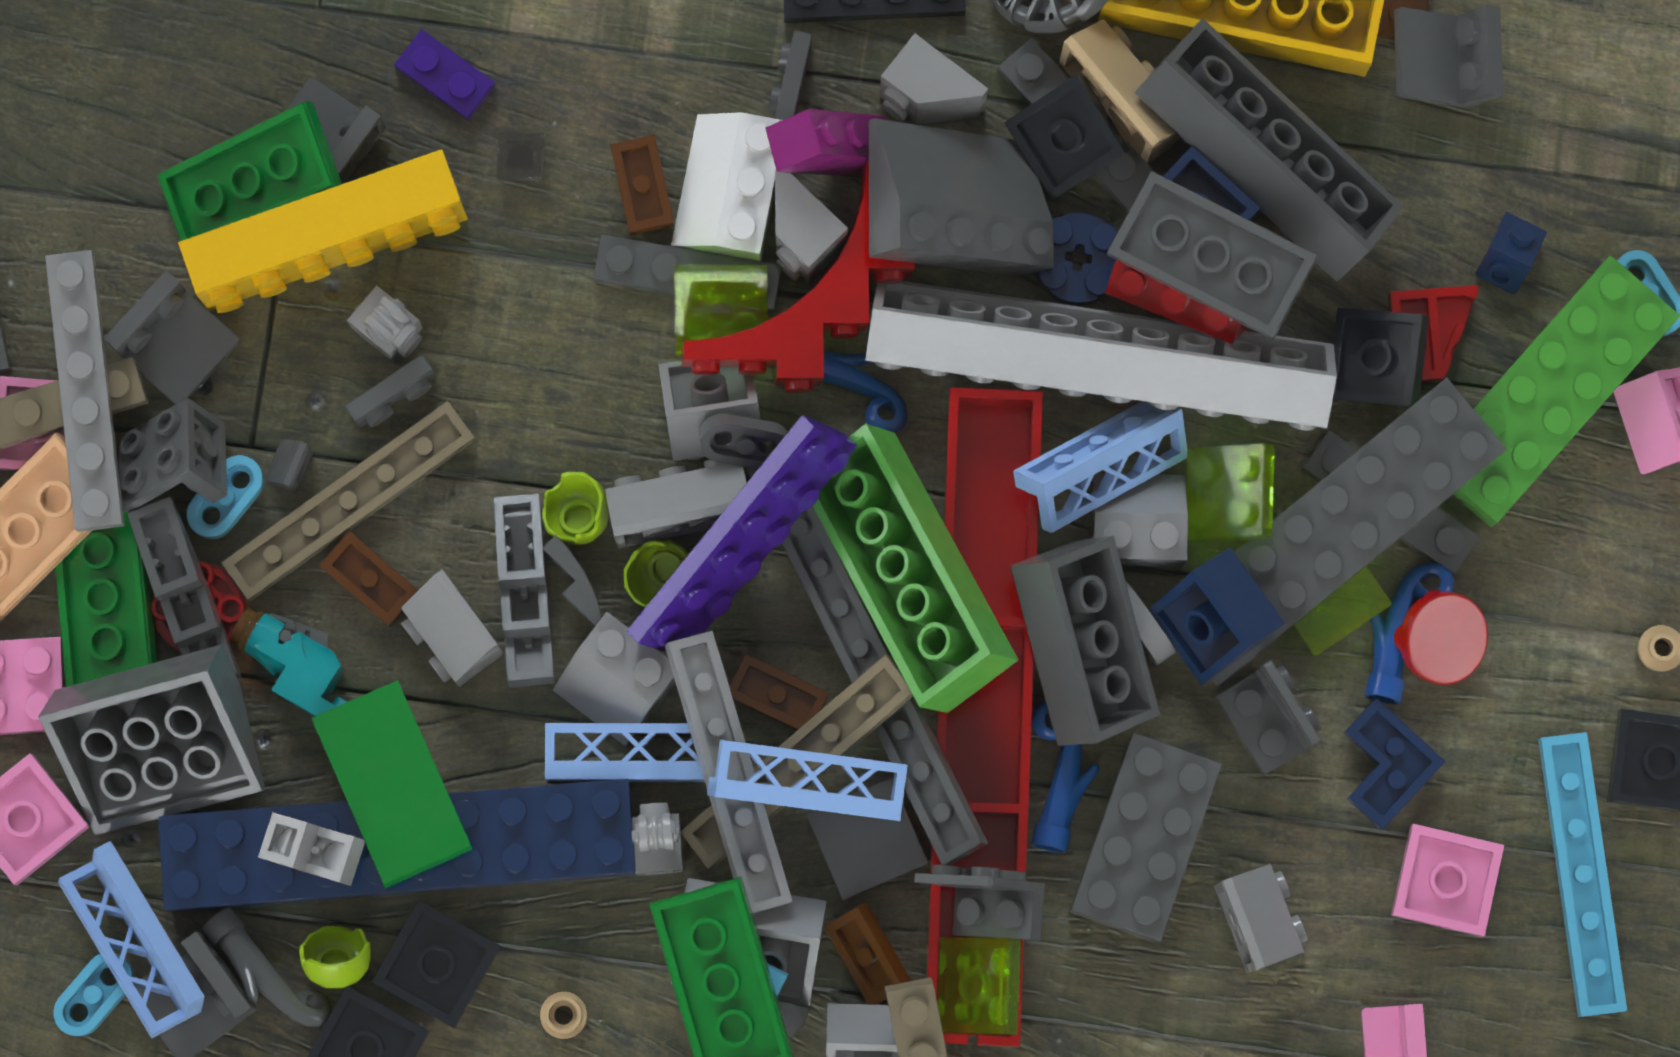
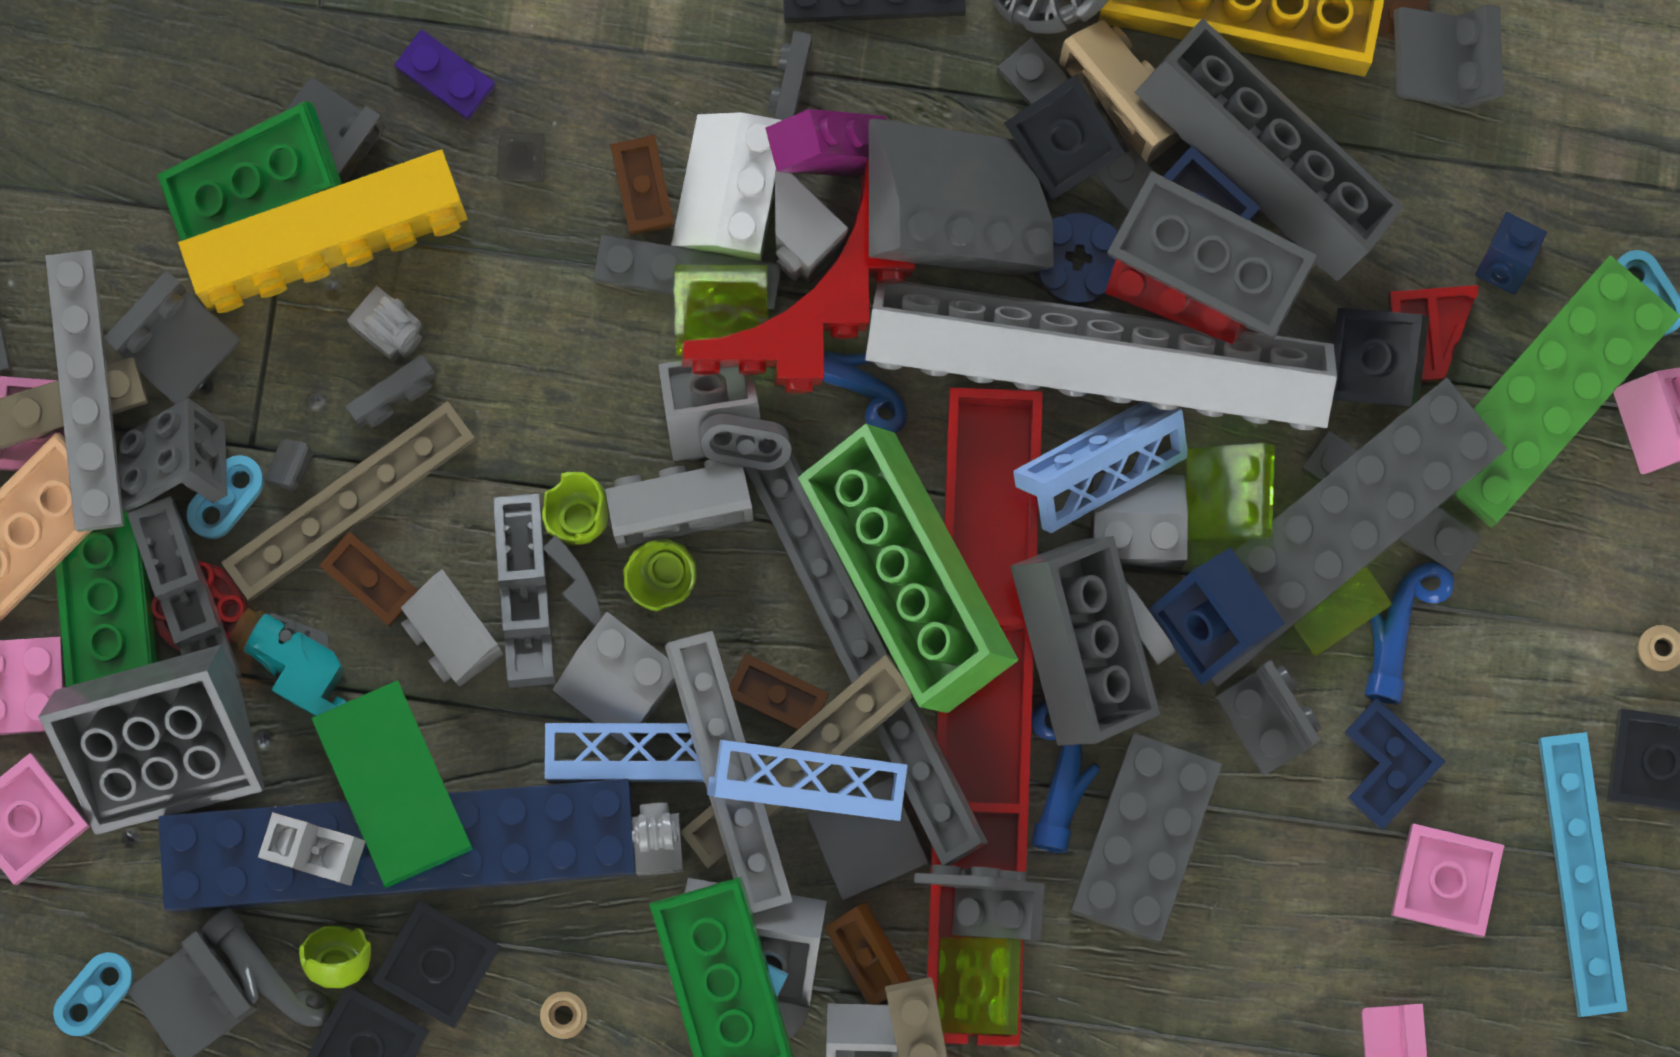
(147, 931): light blue fence -> none
(744, 534): dark purple plate -> none
(929, 87): light grey slope -> none
(1260, 917): light grey slope -> none
(1443, 637): tile -> none

